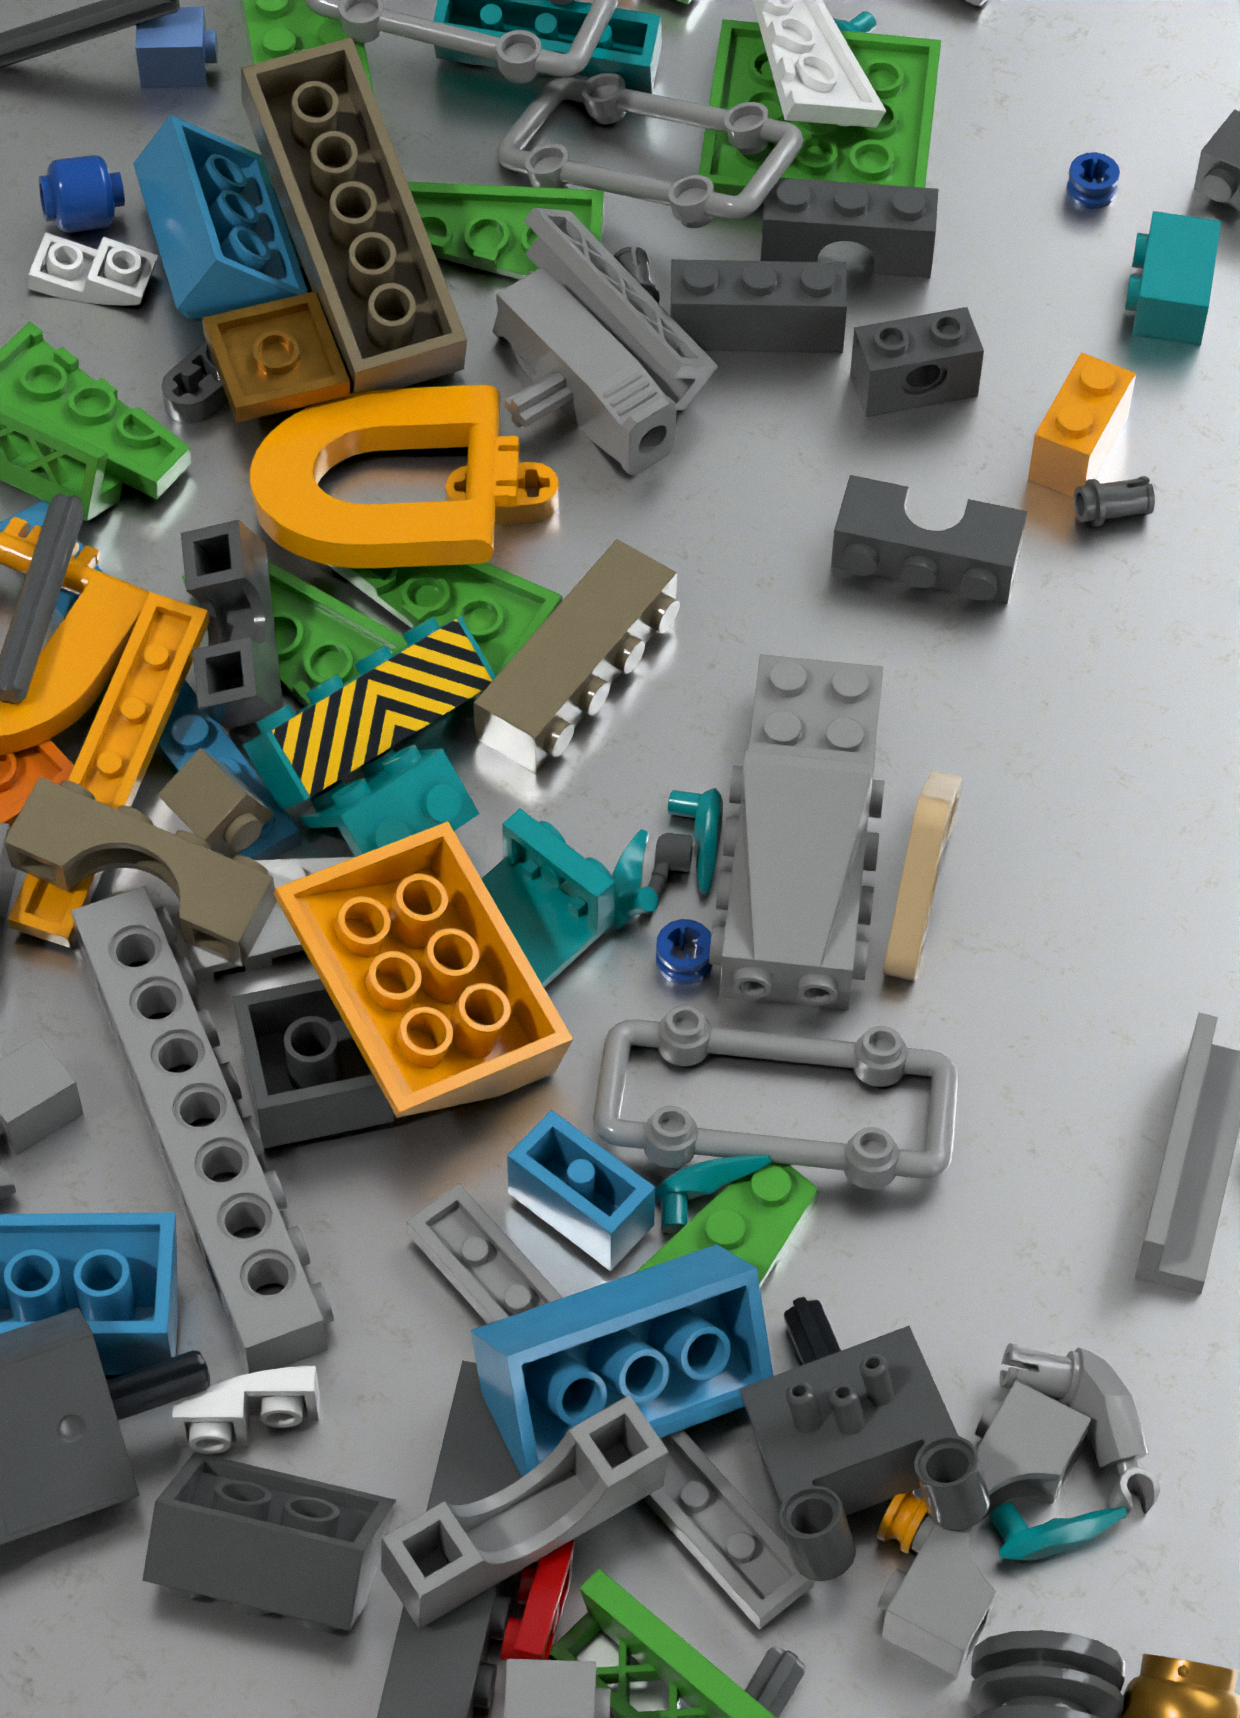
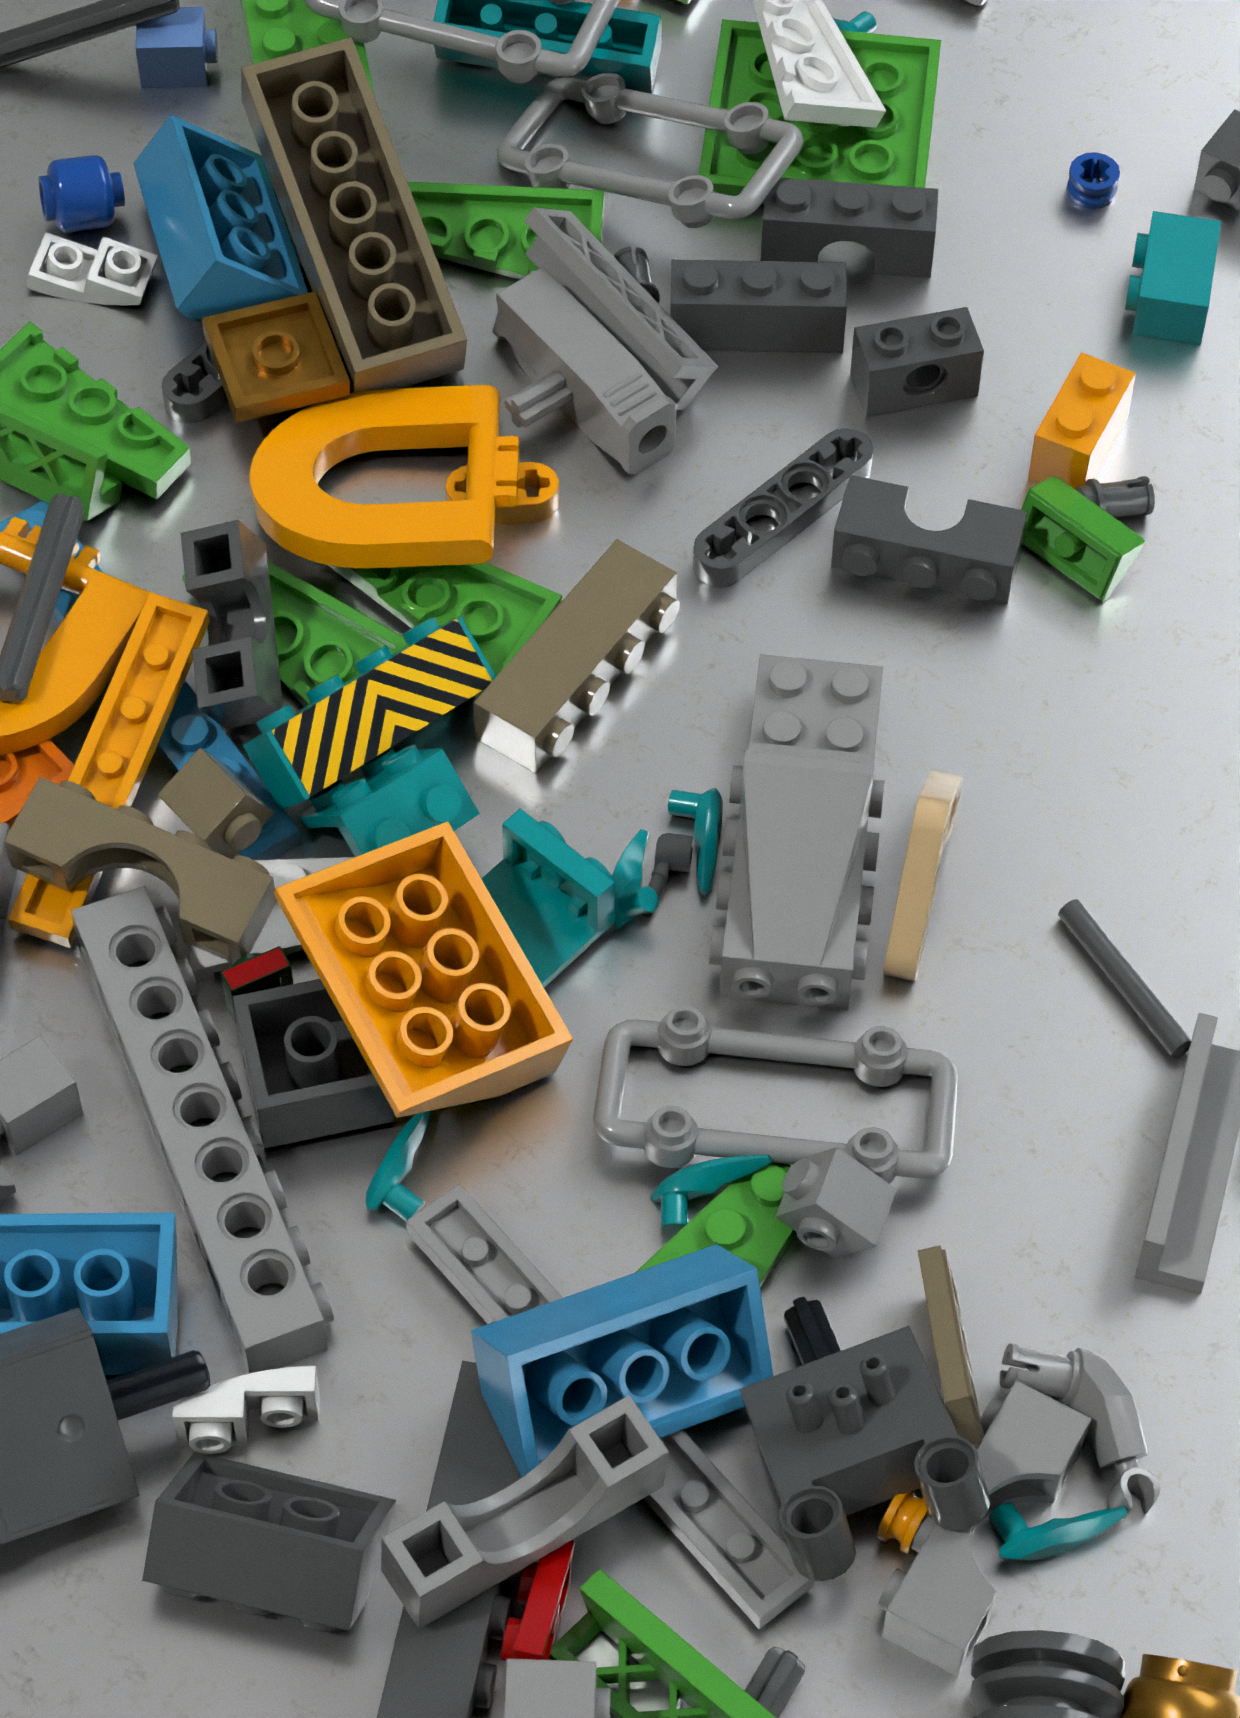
(255, 973): none -> plate
(397, 1163): none -> teal bar
(581, 1190): dark azure brick -> none
(681, 933): blue bush -> none
(777, 502): none -> dark grey beam
(835, 1203): none -> light grey brick
(950, 1344): none -> dark tan tile
(1078, 537): none -> bright green slope
(1125, 978): none -> dark grey bar

